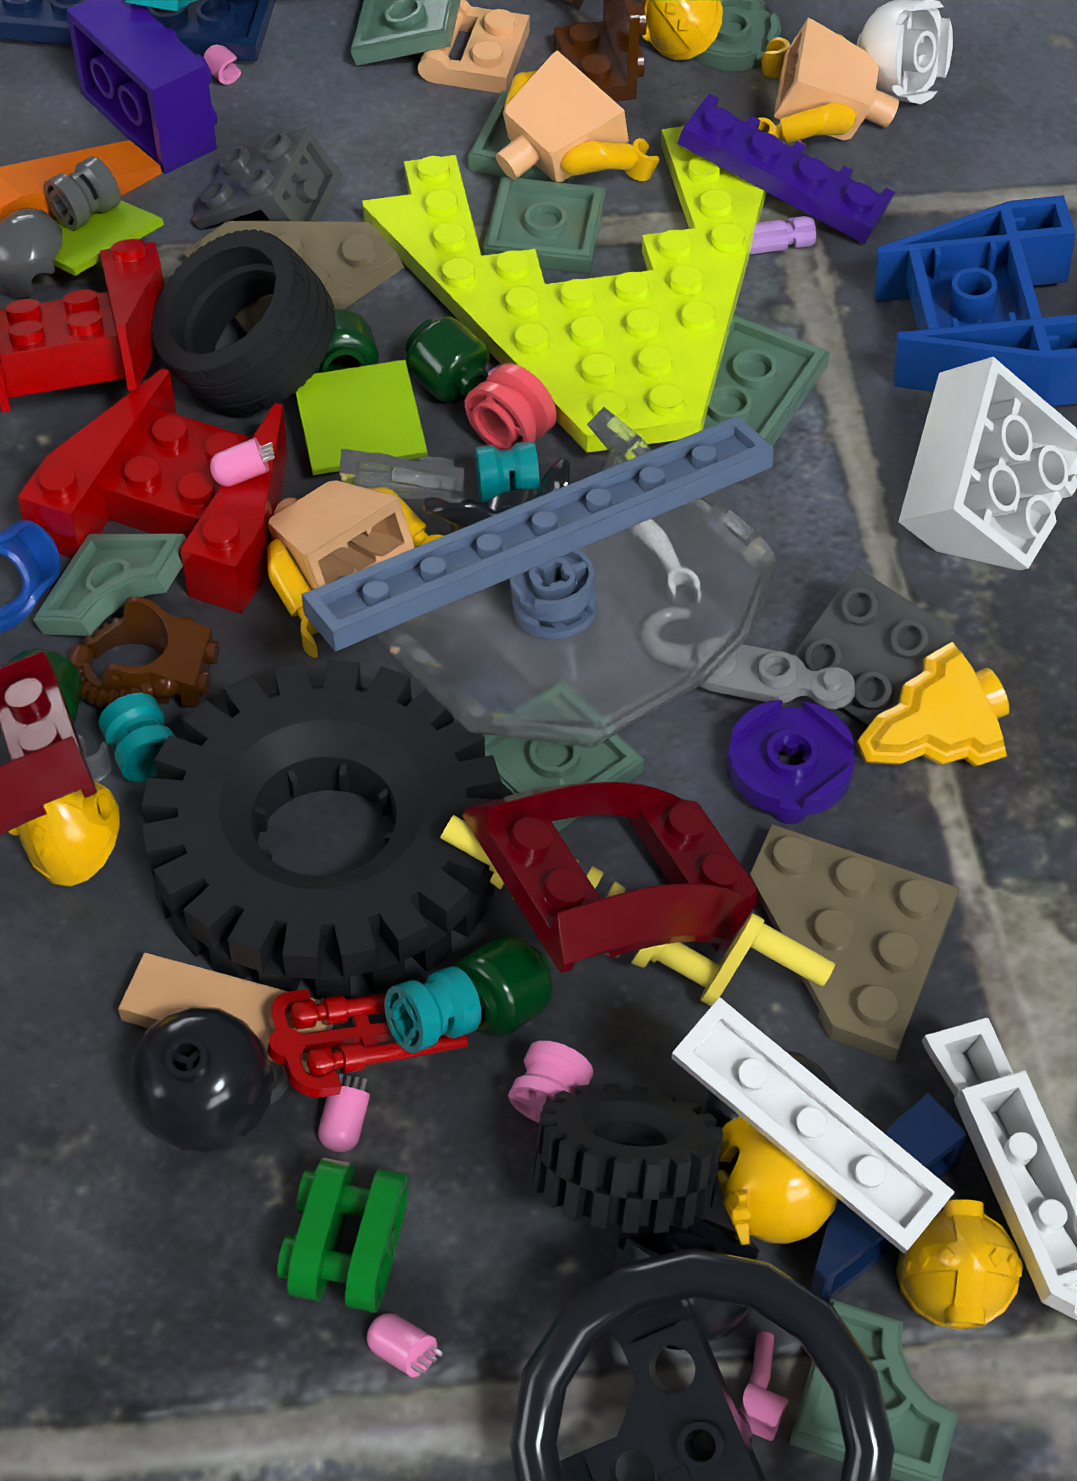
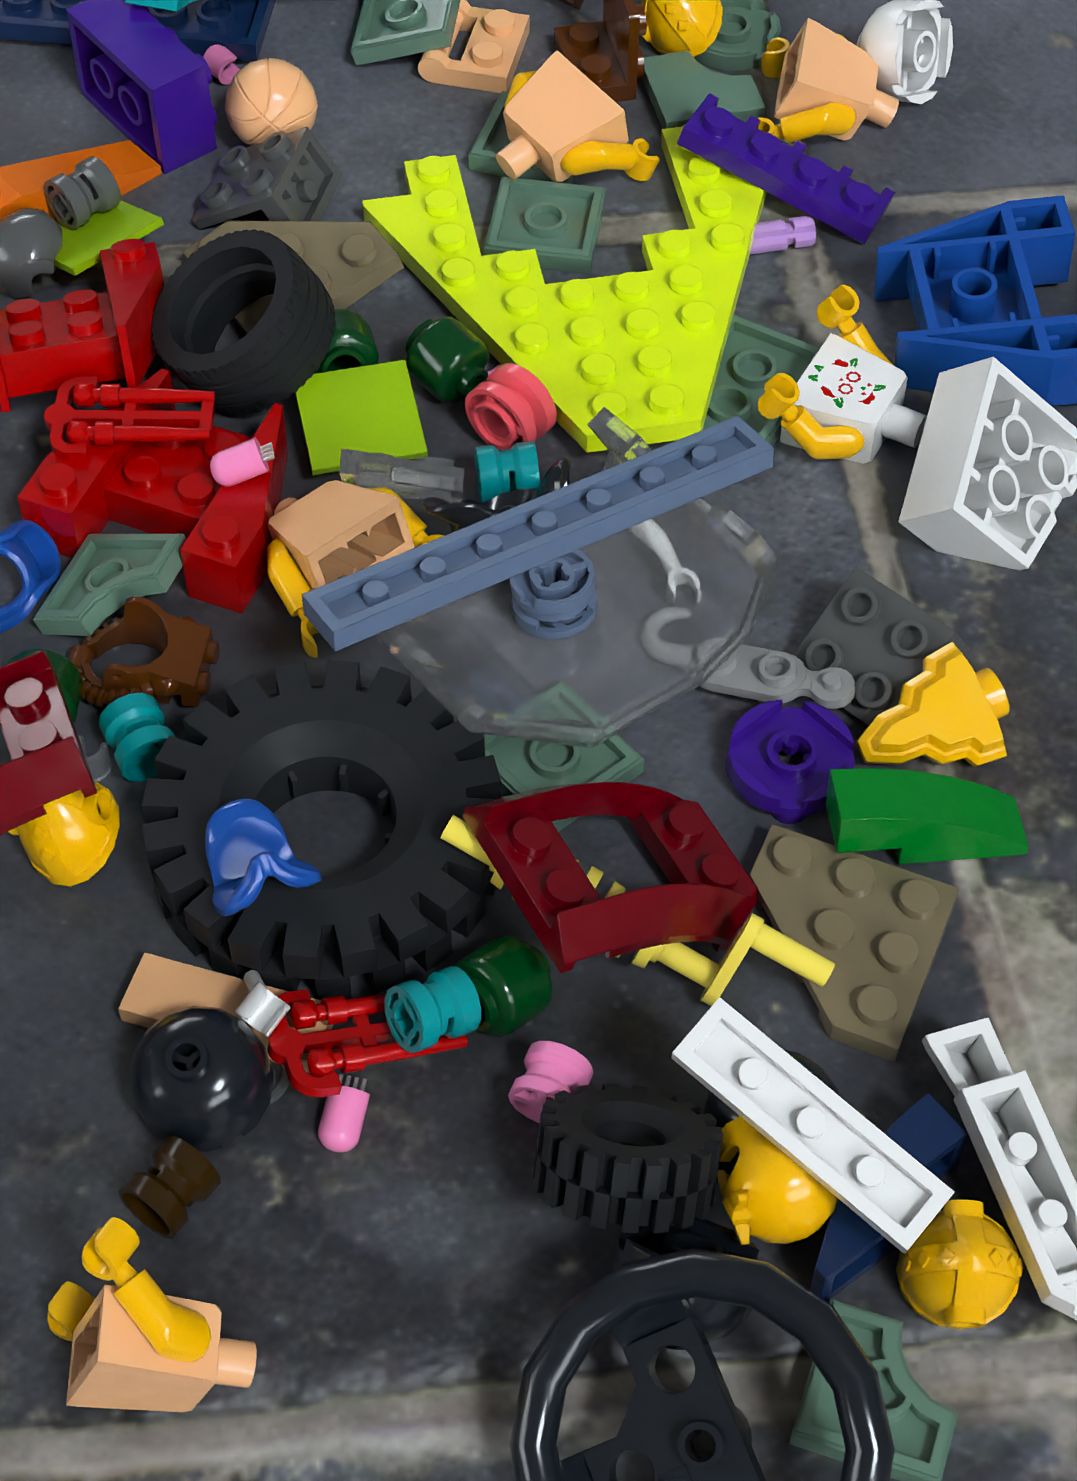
(124, 425): none -> red piece
(137, 1343): none -> torso
(173, 1183): none -> dark brown wheel
(245, 848): none -> blue piece
(261, 1007): none -> white hand
(269, 99): none -> light nougat piece
(325, 1202): green brick -> none
(402, 1344): bright pink piece -> none
(681, 84): none -> sand green tile
(760, 1406): bright pink hand -> none
(846, 395): none -> torso
(921, 816): none -> green slope

